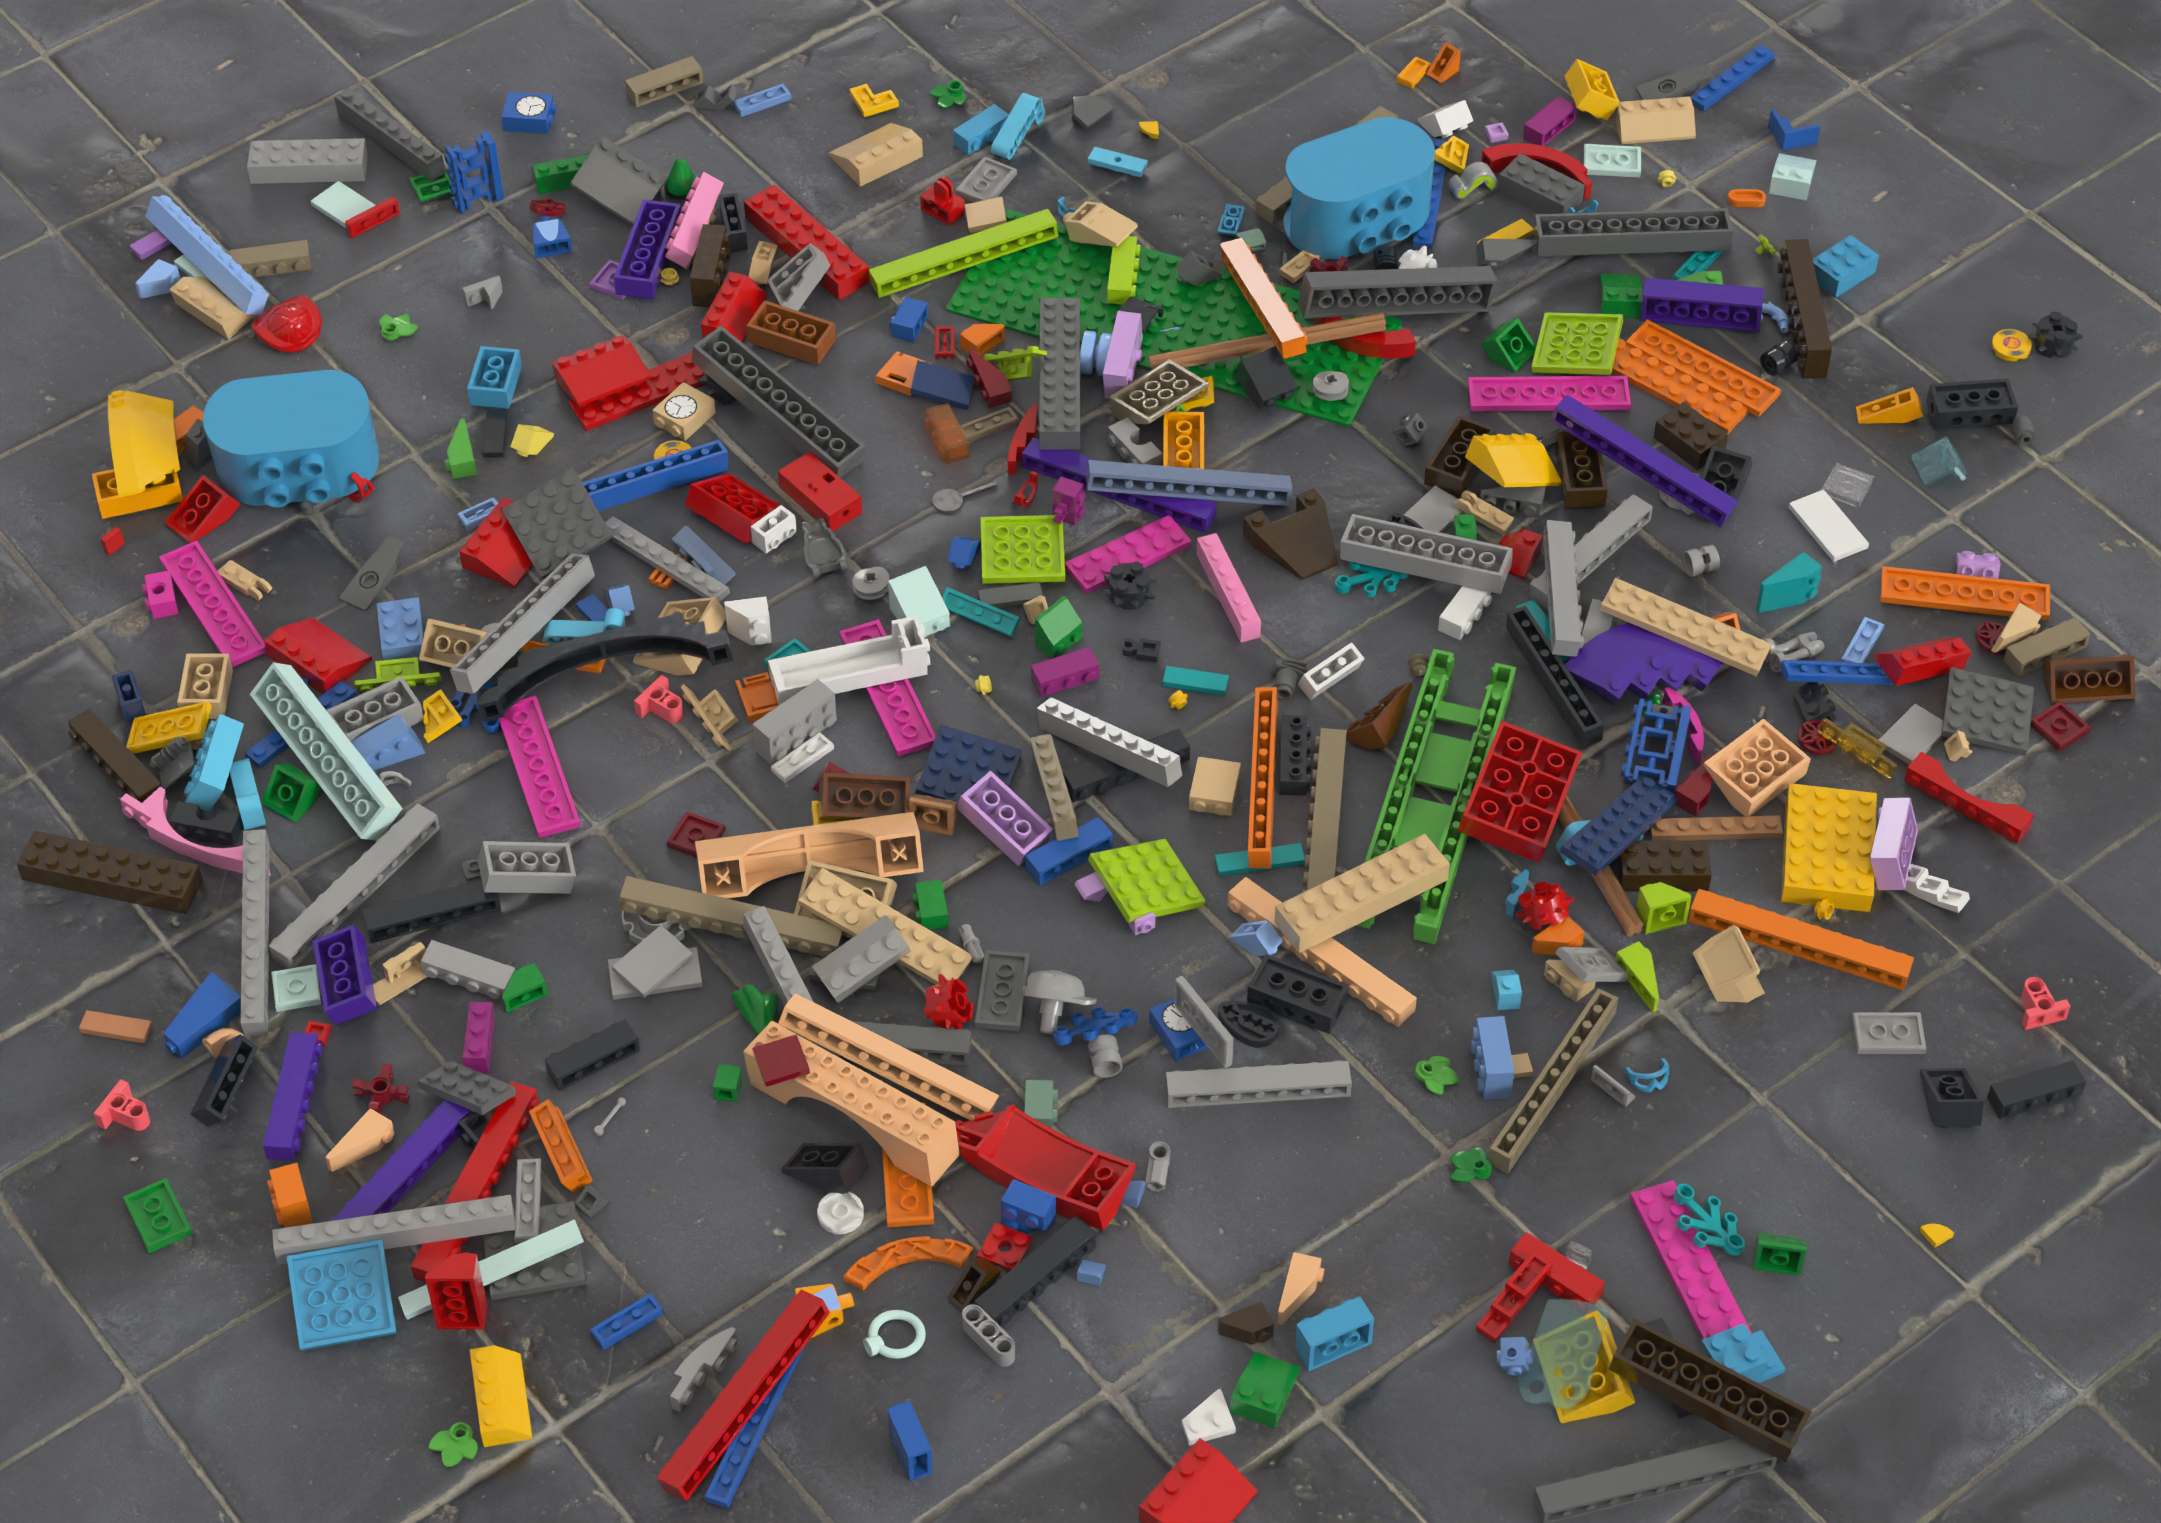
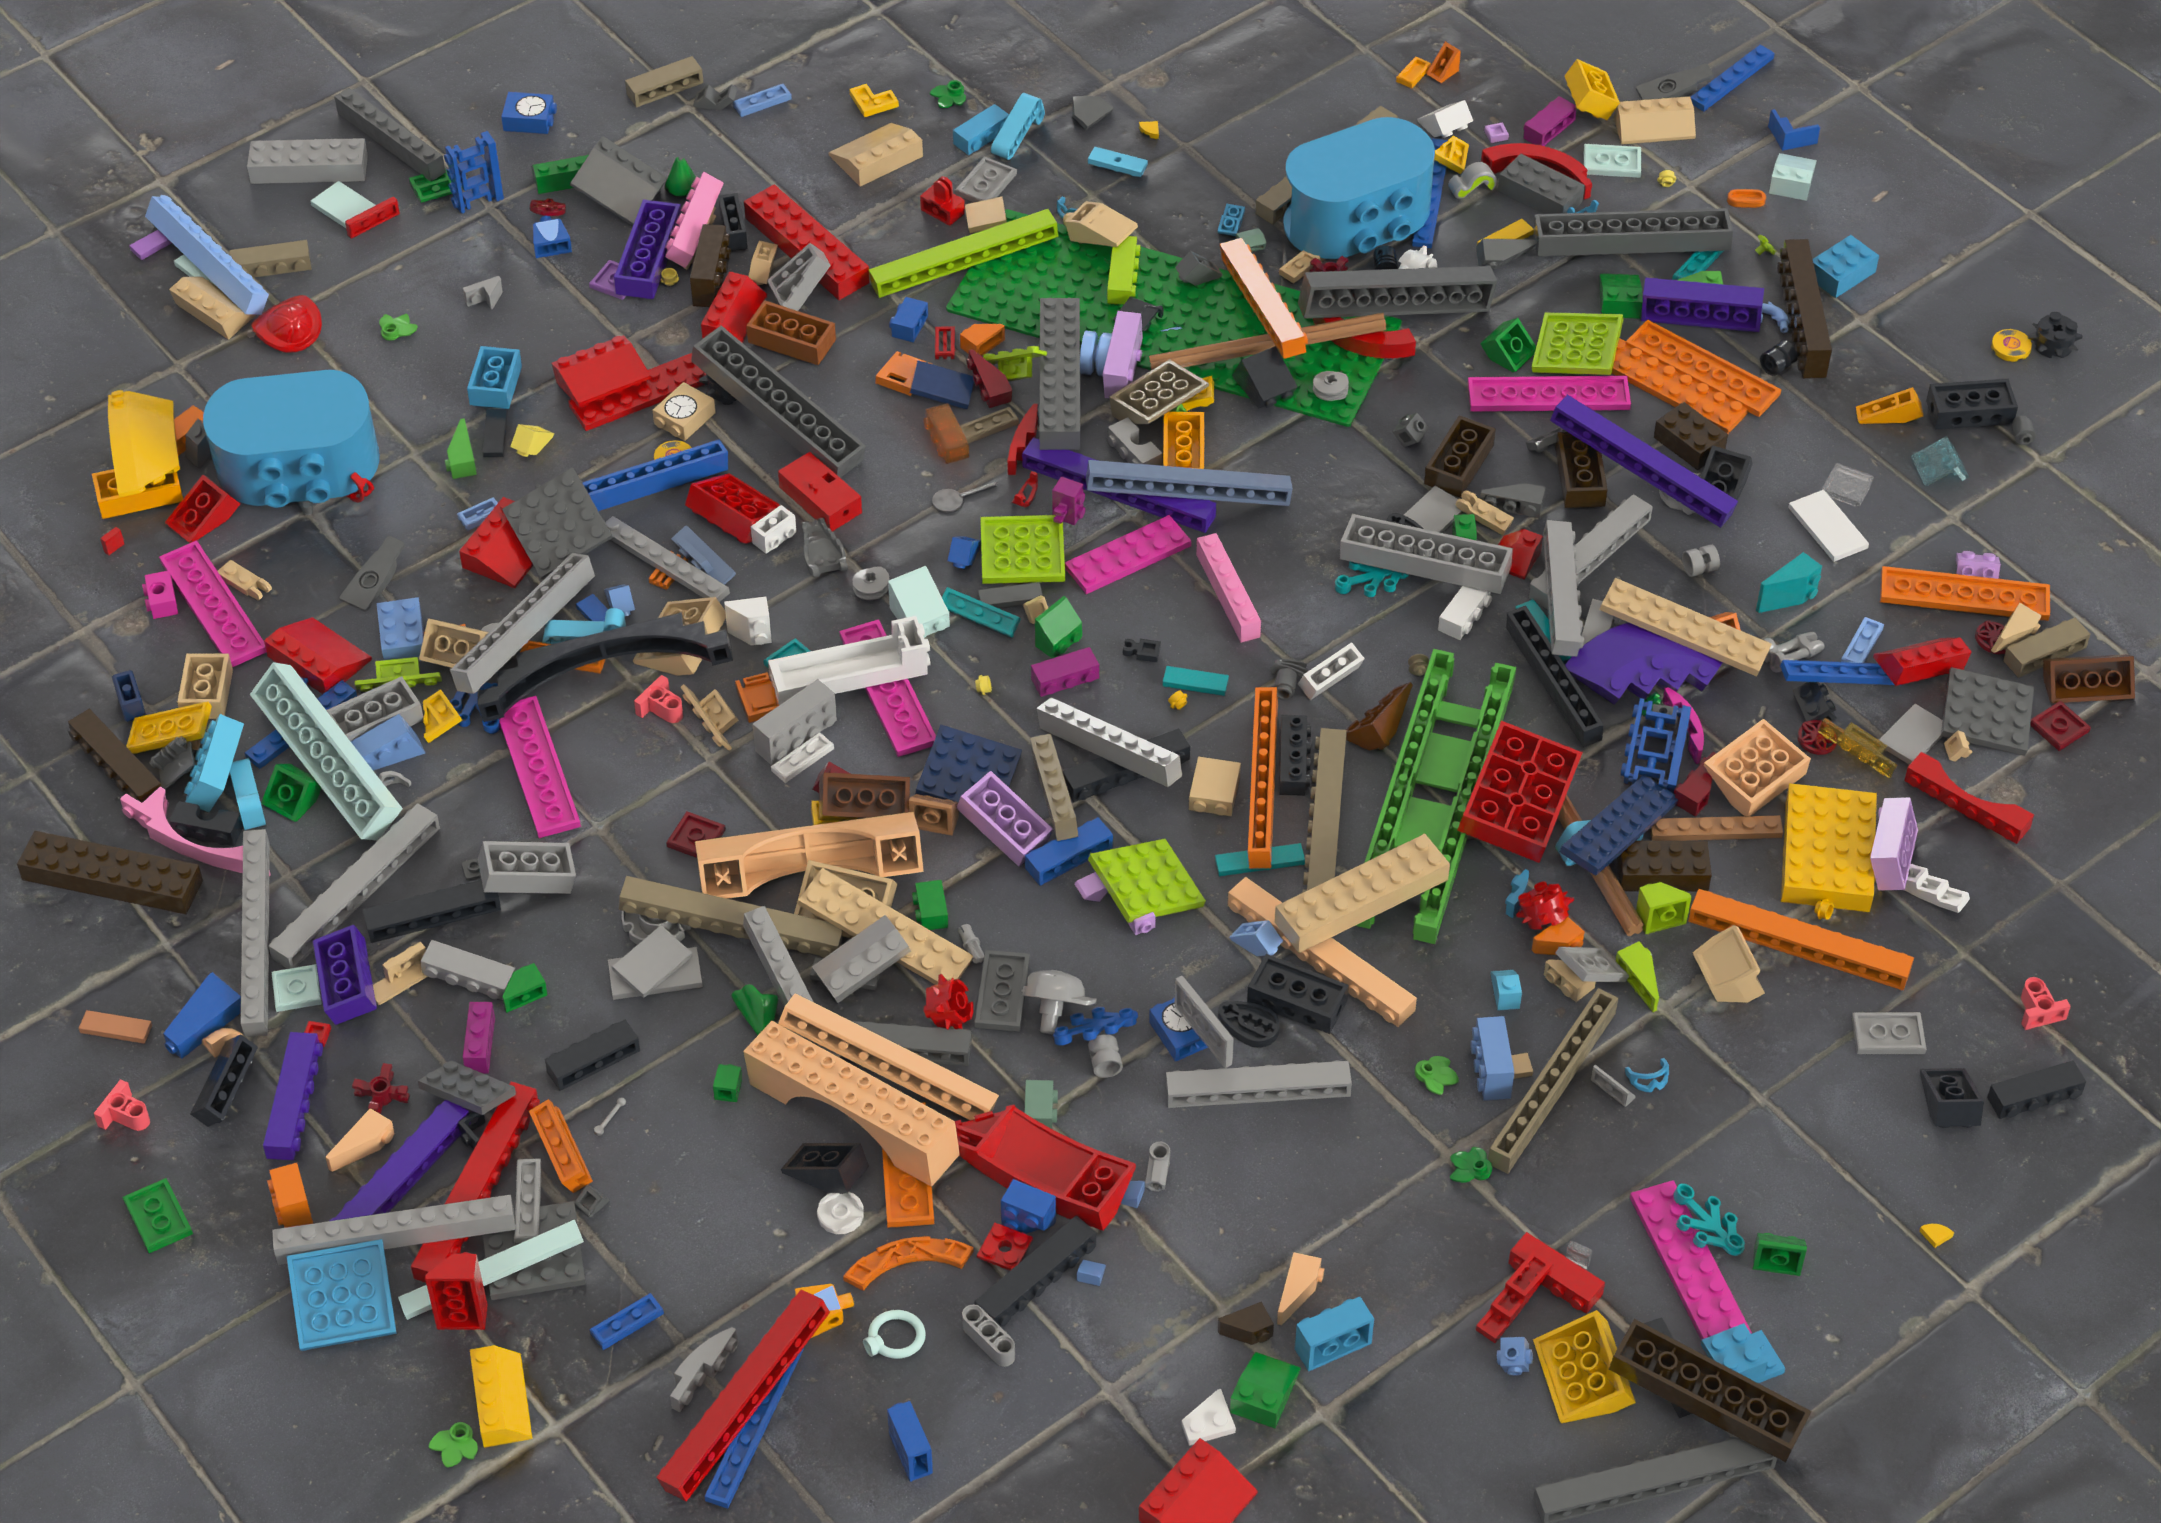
(157, 279): light blue slope -> none
(781, 1060): dark red tile -> none
(973, 1282): dark brown slope -> none
(1129, 585): black brick -> none
(1297, 542): dark brown wedge -> none
(1513, 460): yellow slope -> none
(1564, 1342): clear light blue piece -> none

